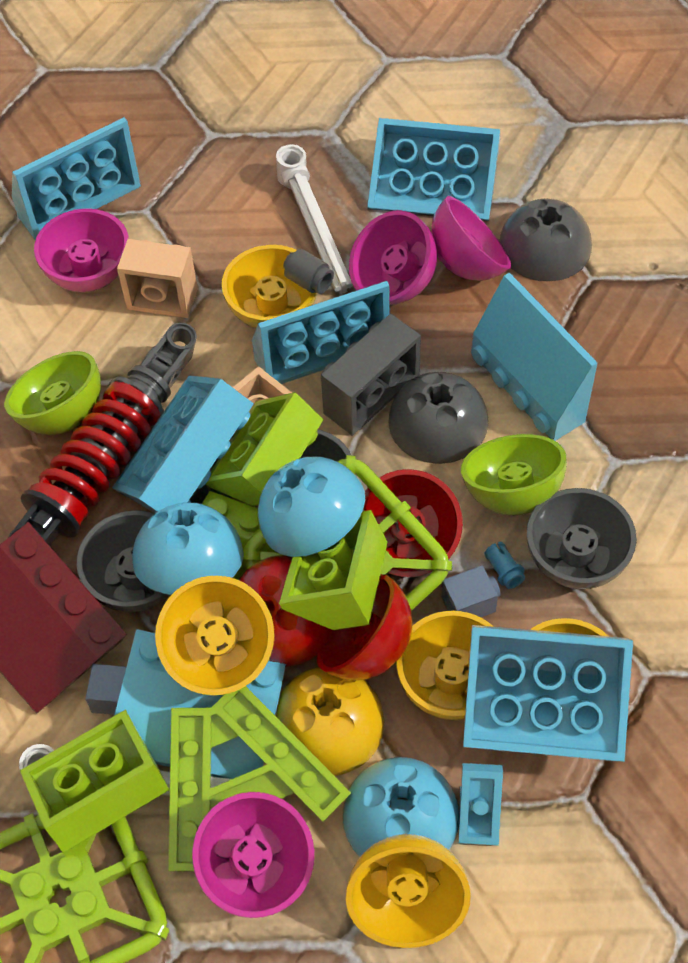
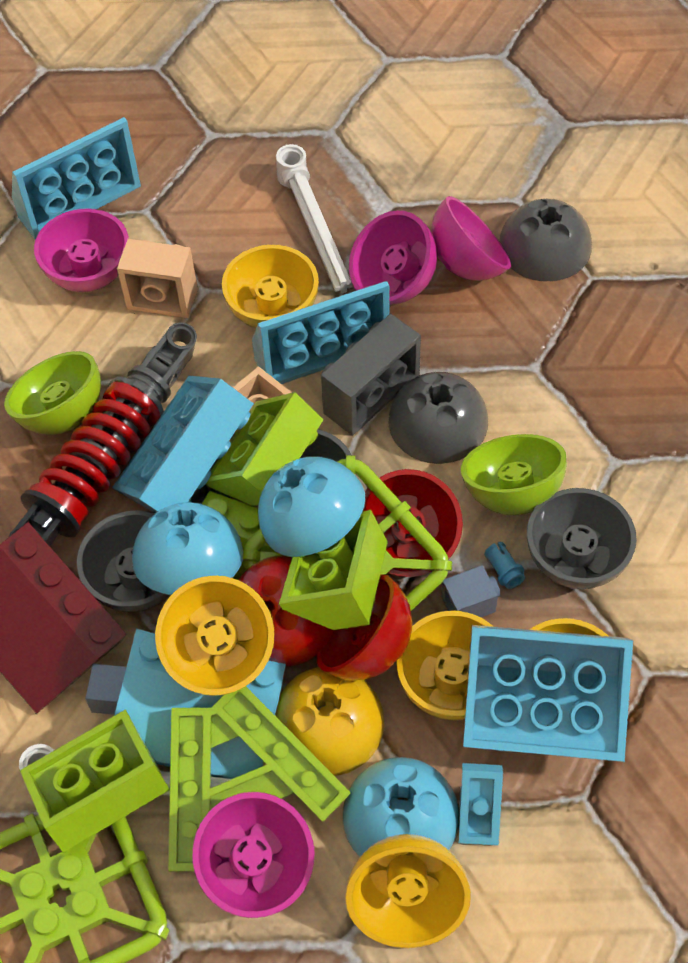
(308, 271): dark grey brick -> none
(427, 161): medium azure slope -> none
(534, 360): medium azure slope -> none

